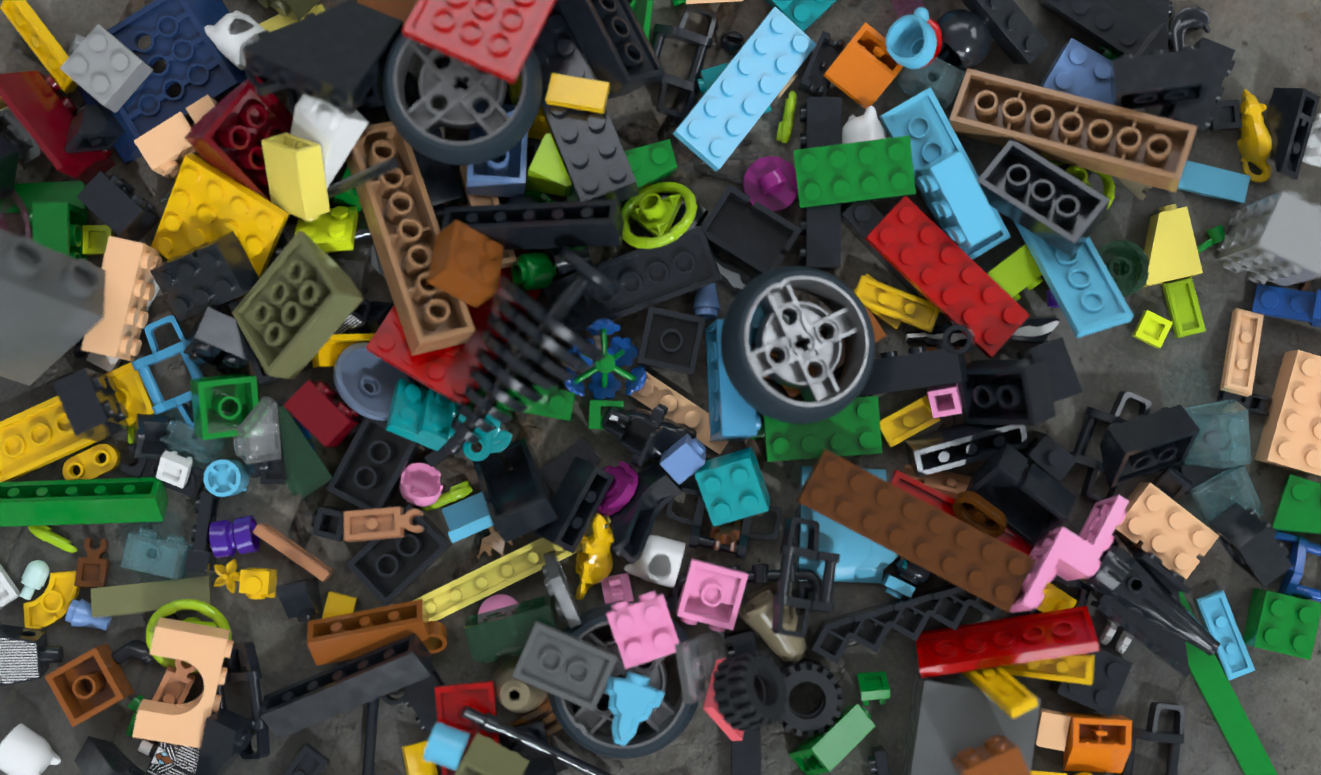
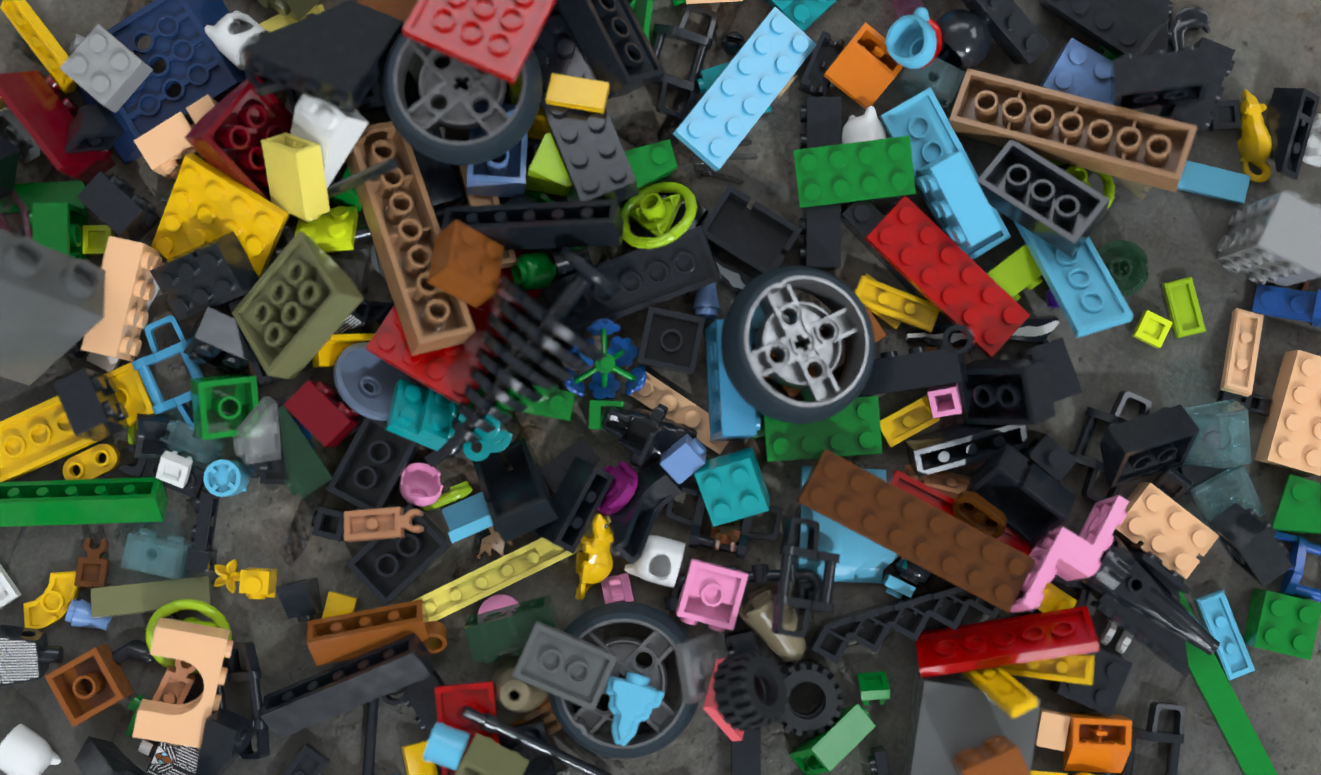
(34, 578): light aqua cylinder -> none
(45, 534): lime piece -> none
(229, 536): dark purple wheel -> none
(293, 551): nougat tile -> none
(558, 585): dark grey plate -> none
(643, 629): bright pink plate -> none
(771, 183): magenta tile -> none
(786, 125): lime piece -> none
(1171, 246): light yellow slope -> none
(1215, 234): green hand -> none

